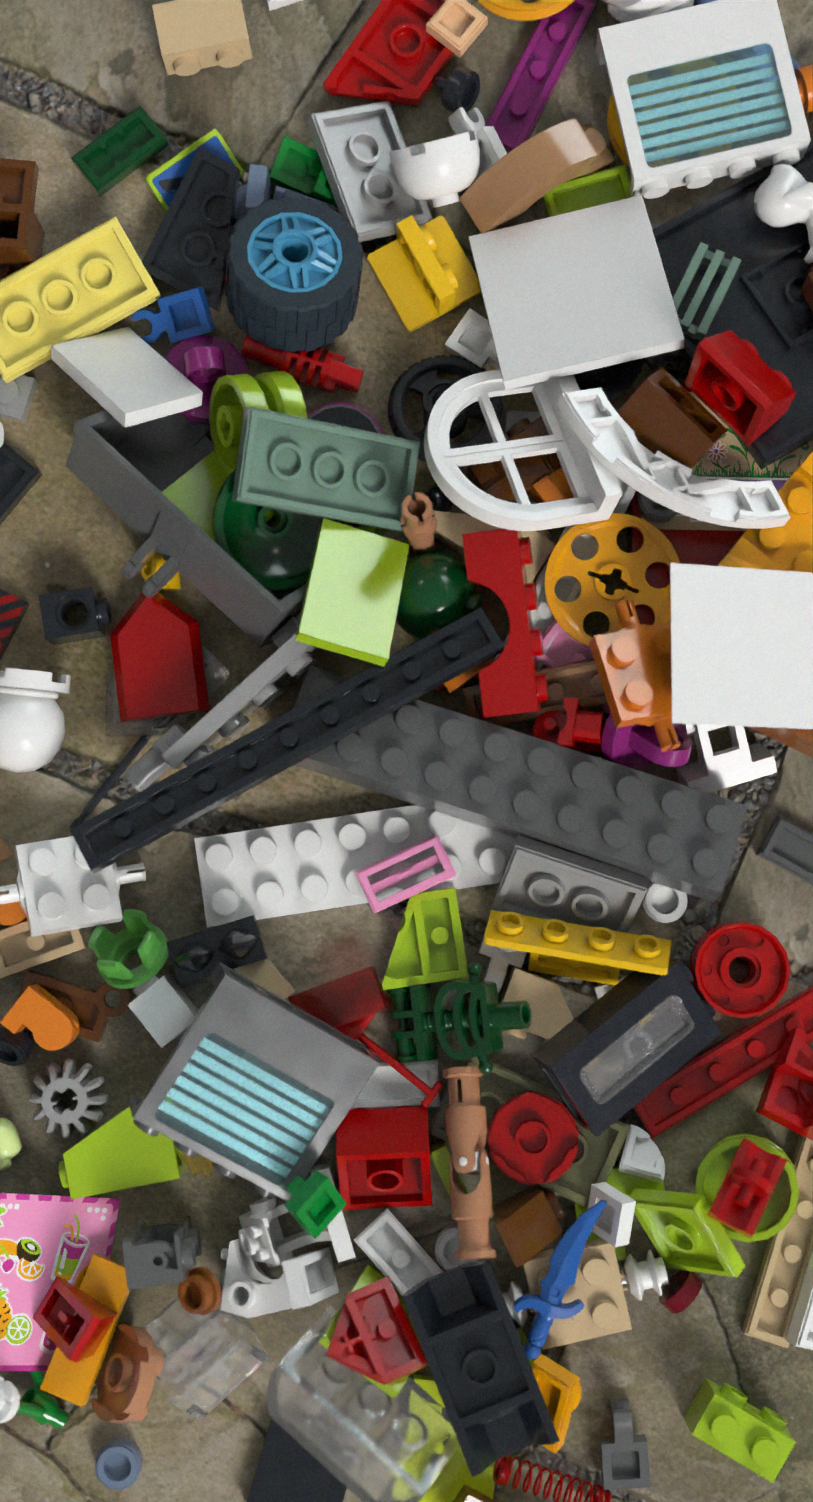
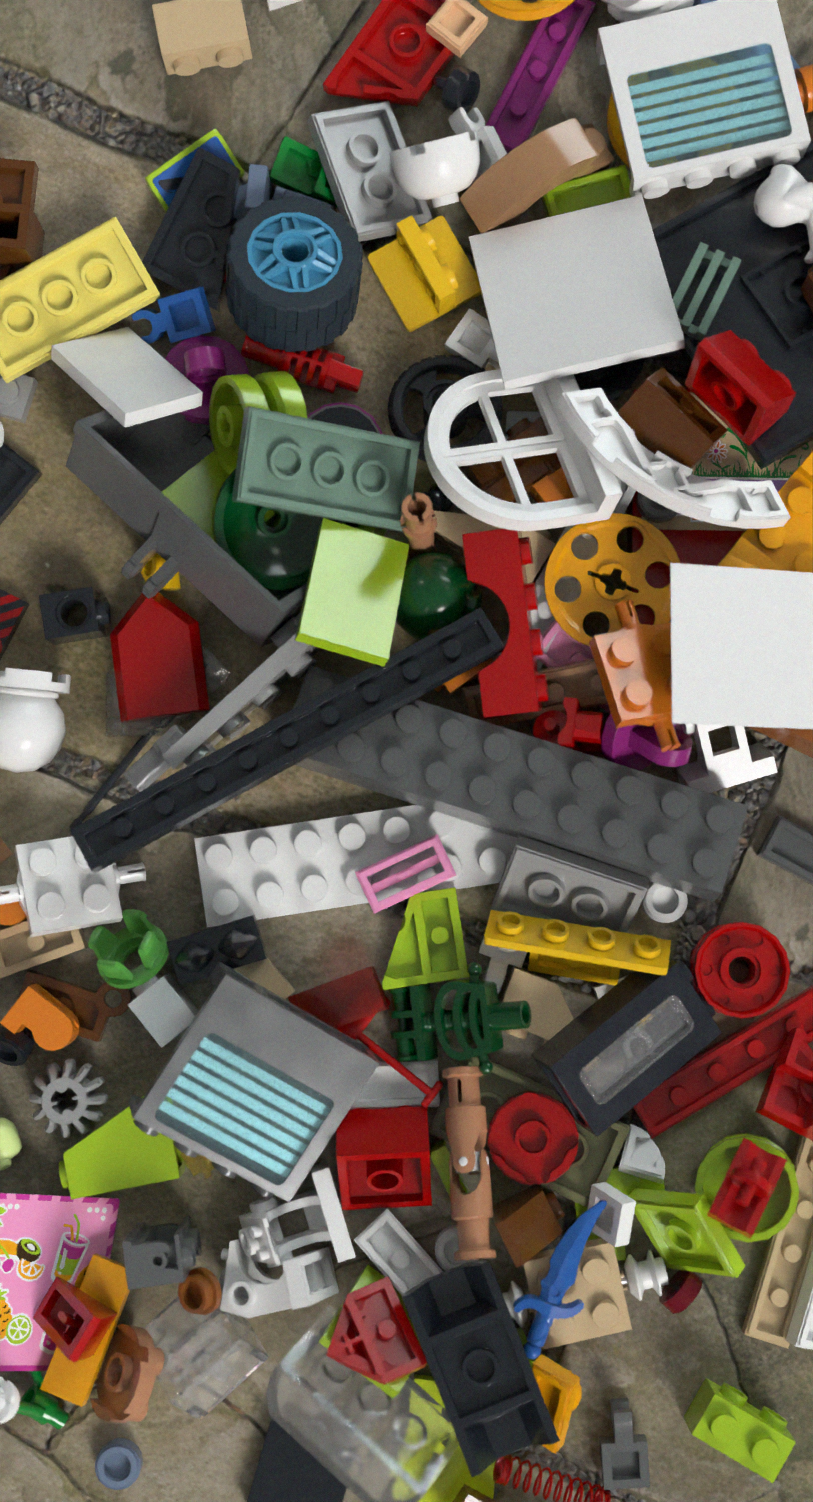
(120, 151): dark green plate -> none
(313, 1202): green tile -> none

